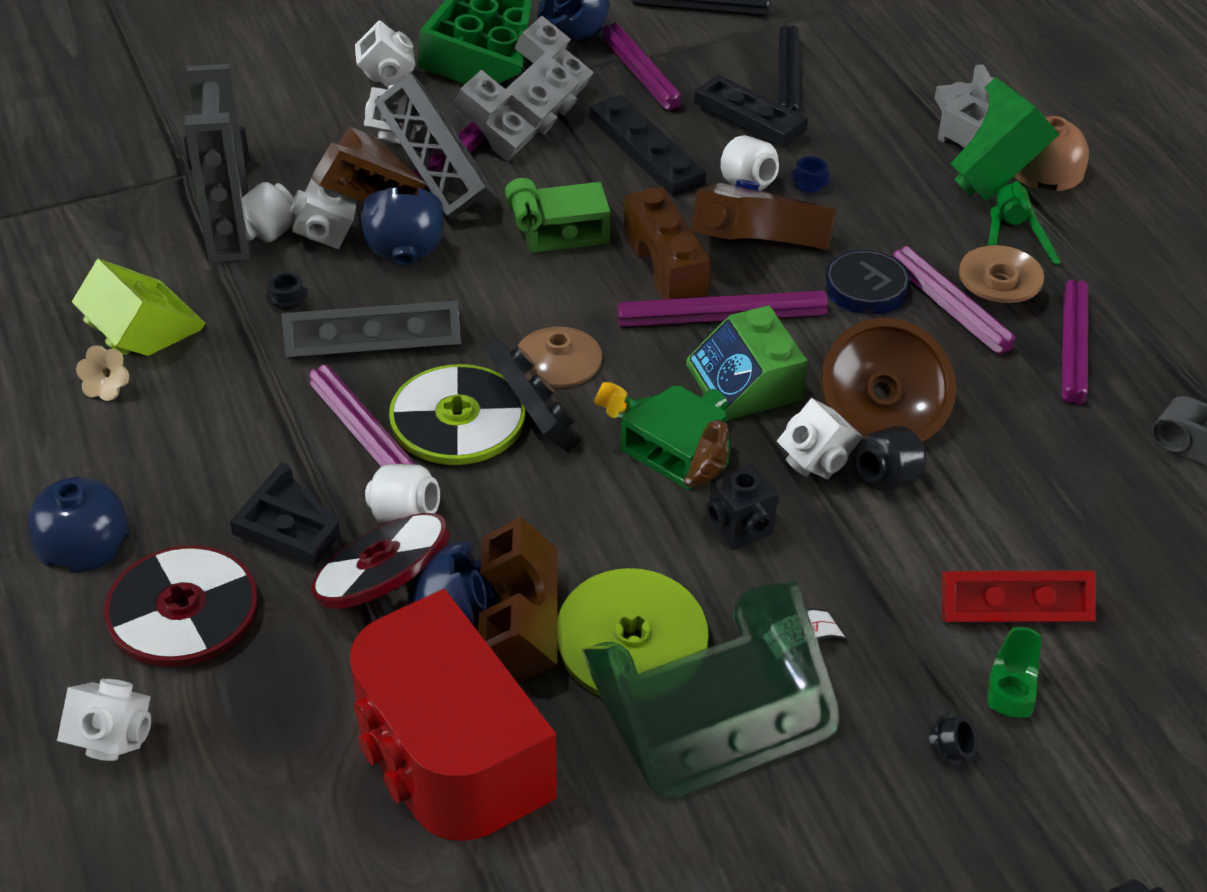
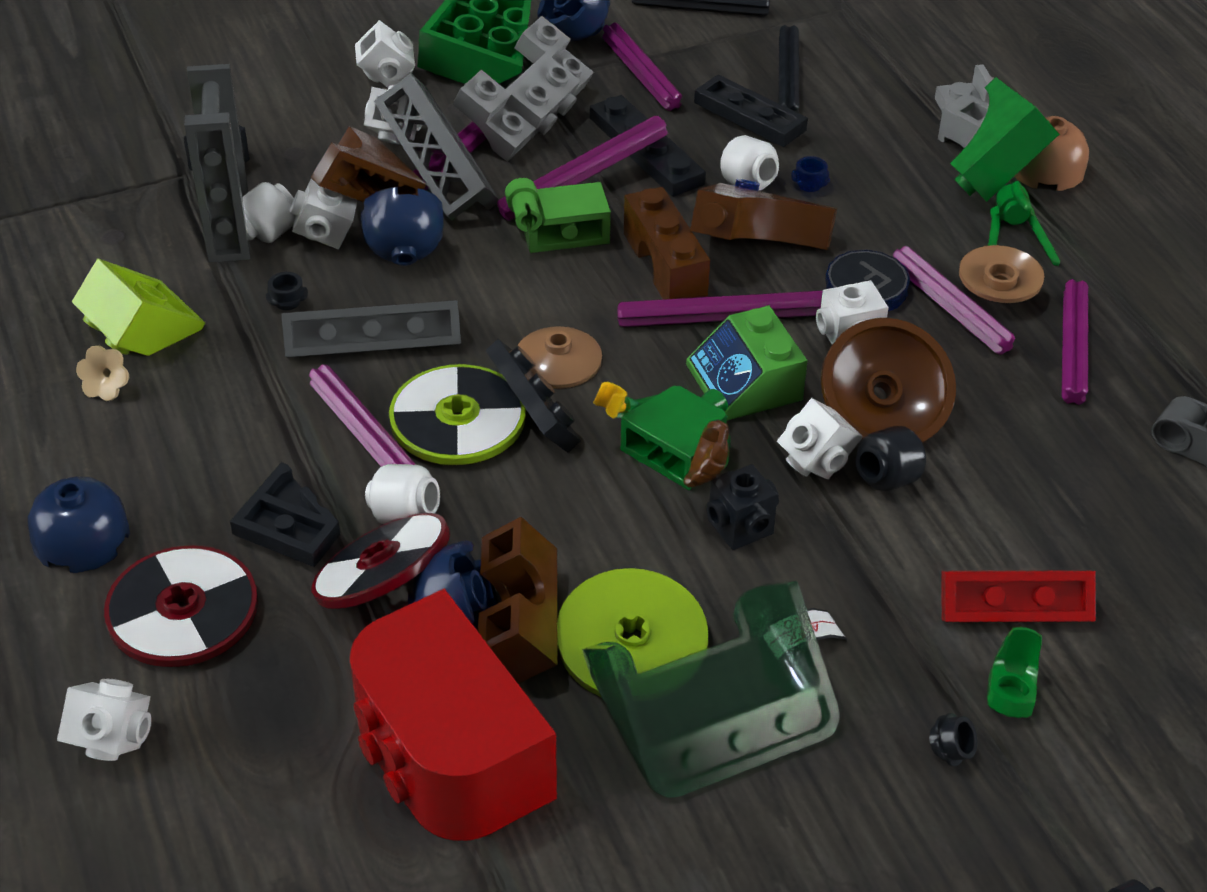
(598, 158): none -> magenta axle
(848, 306): none -> white brick

